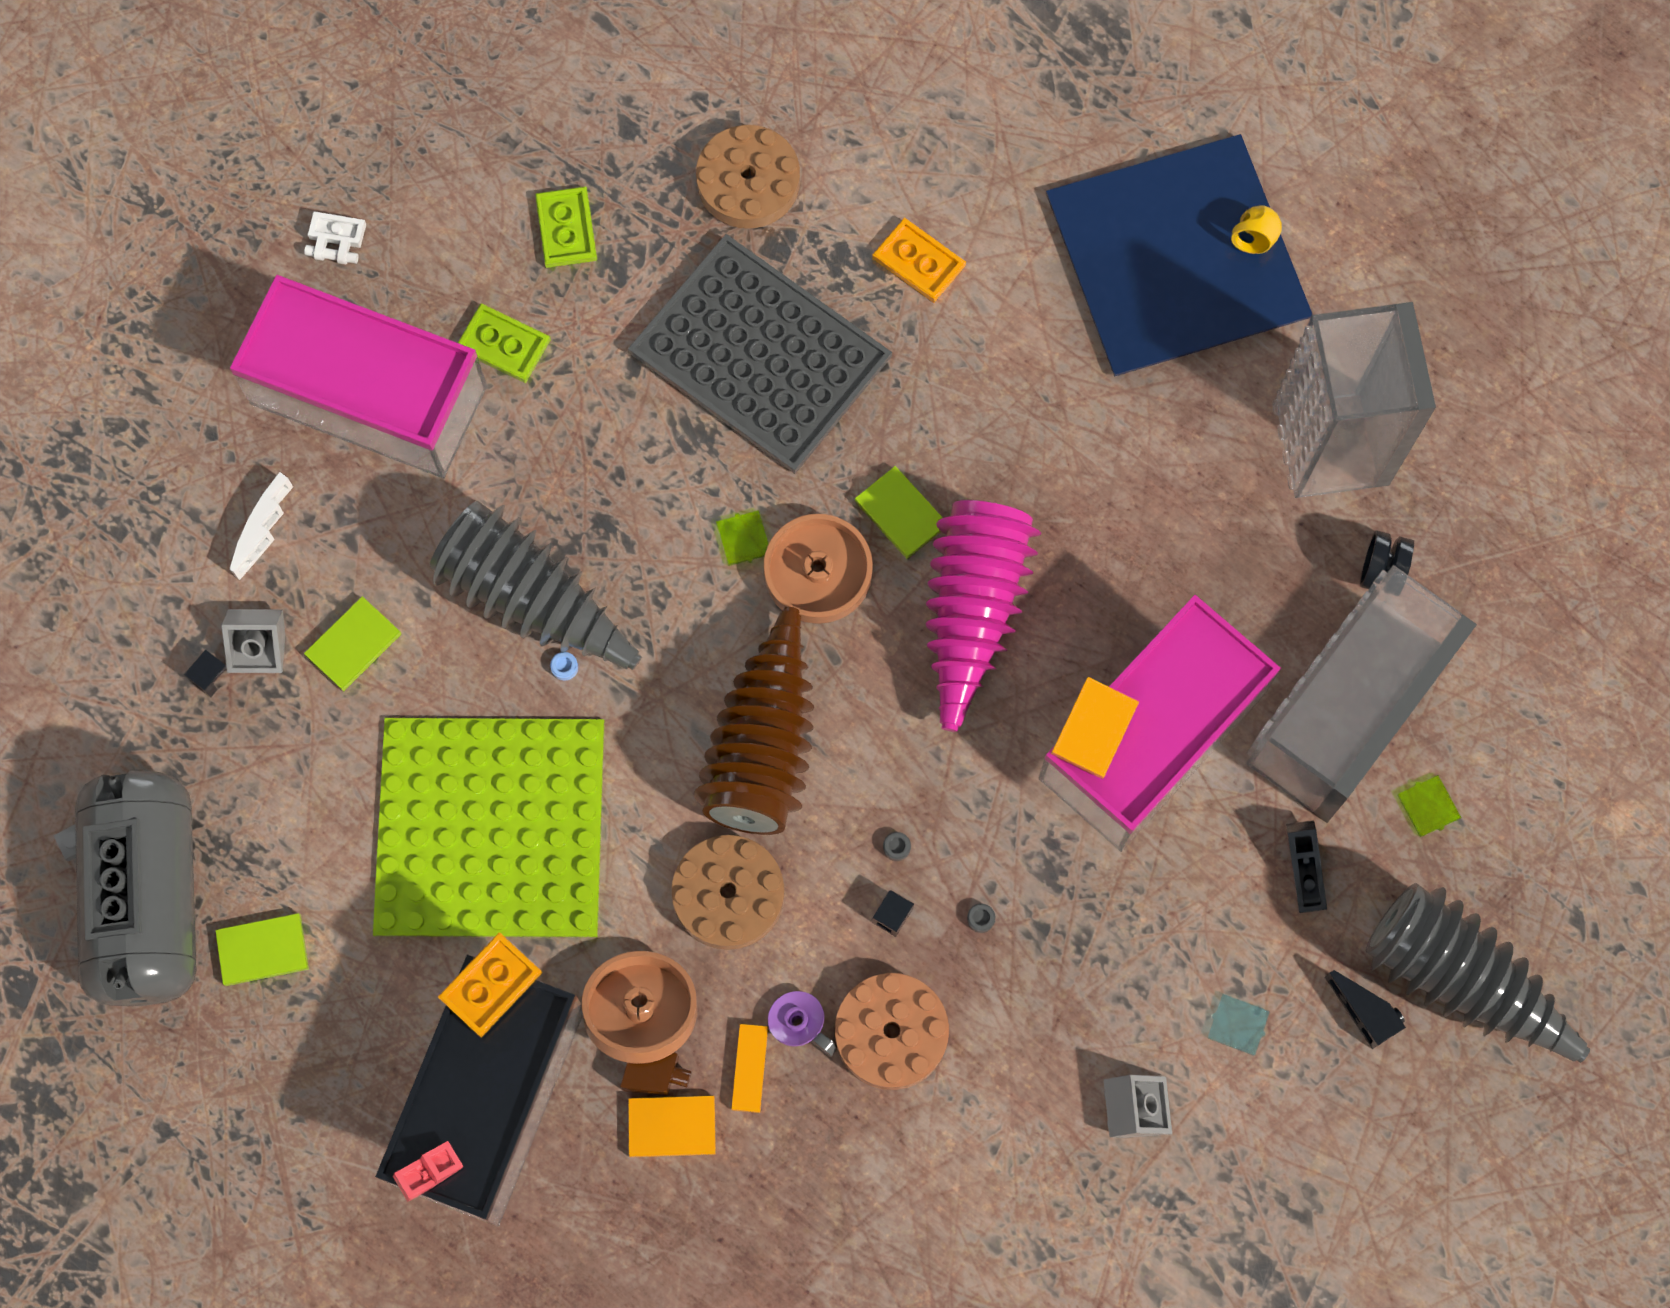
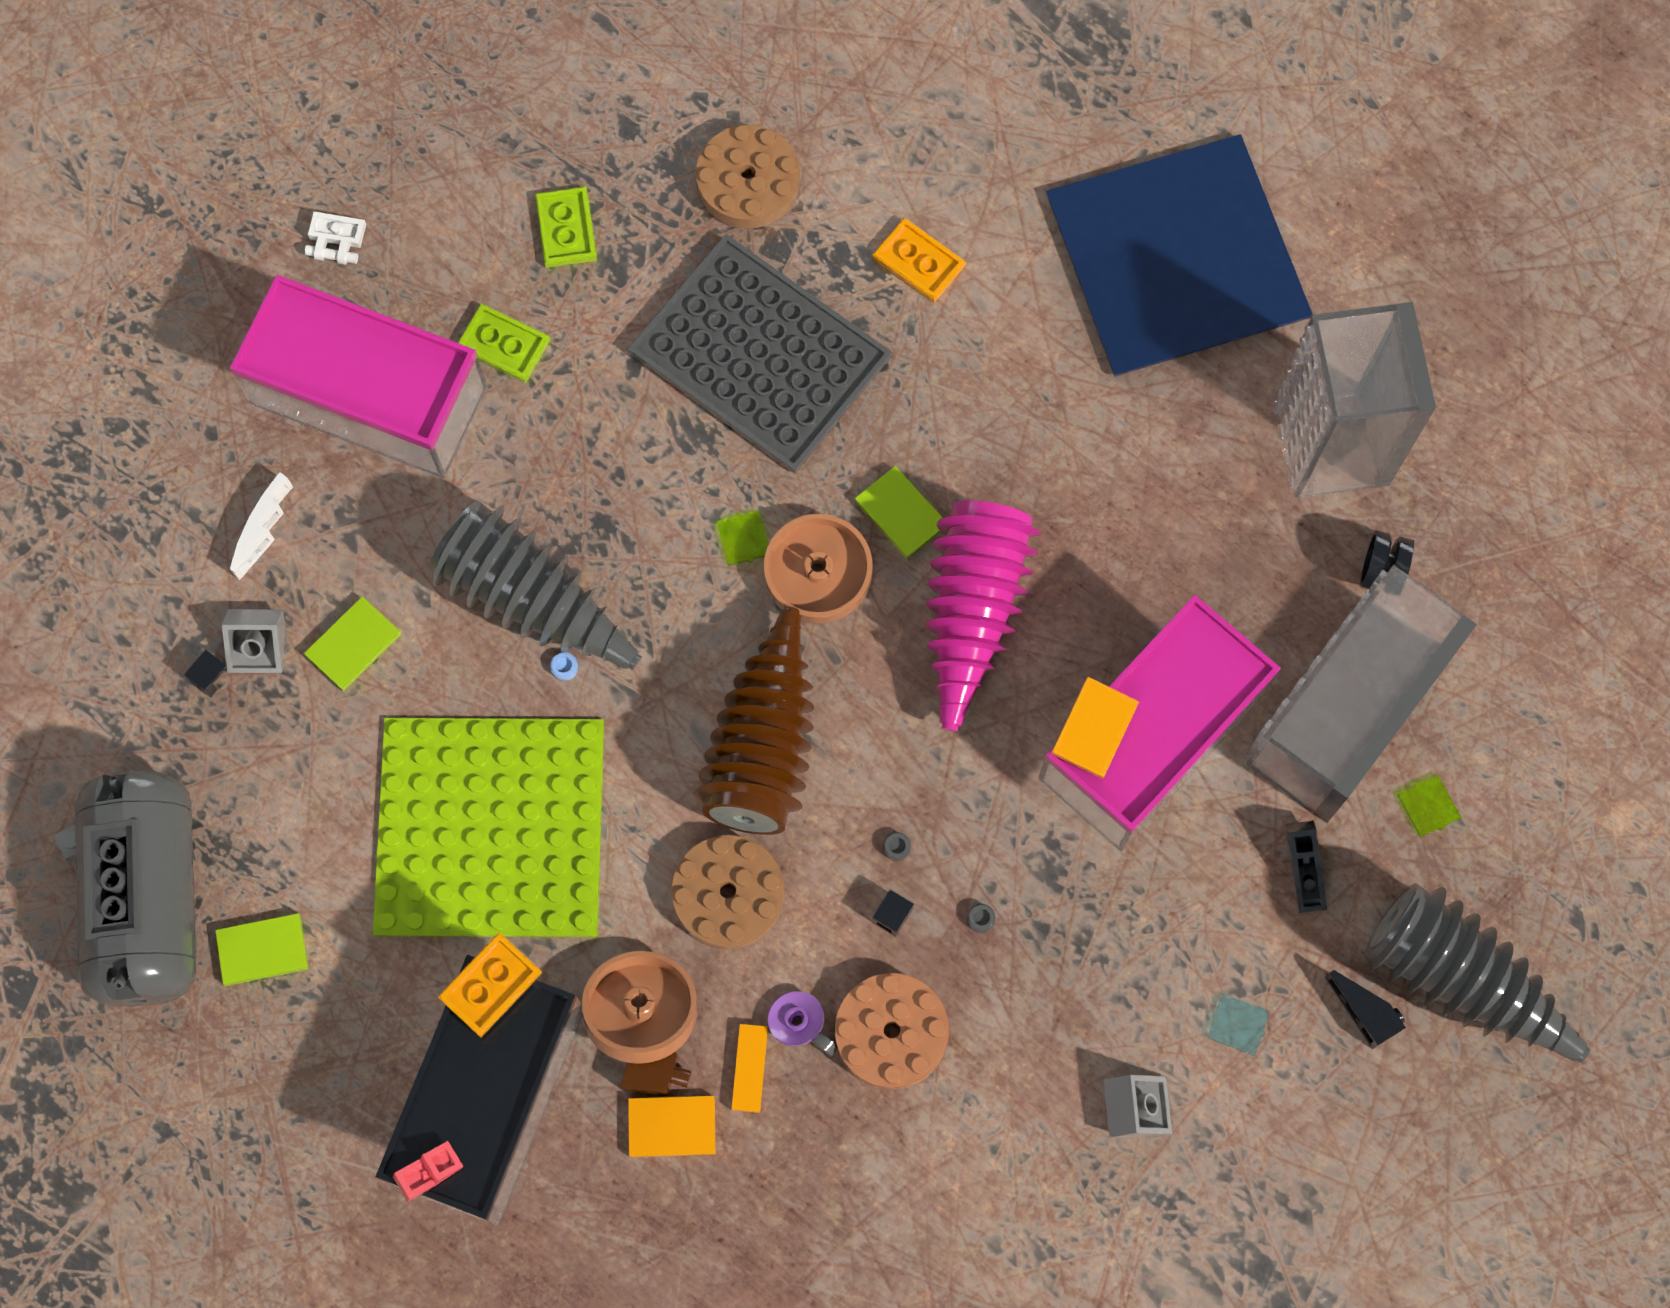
(1262, 224): yellow helmet -> none

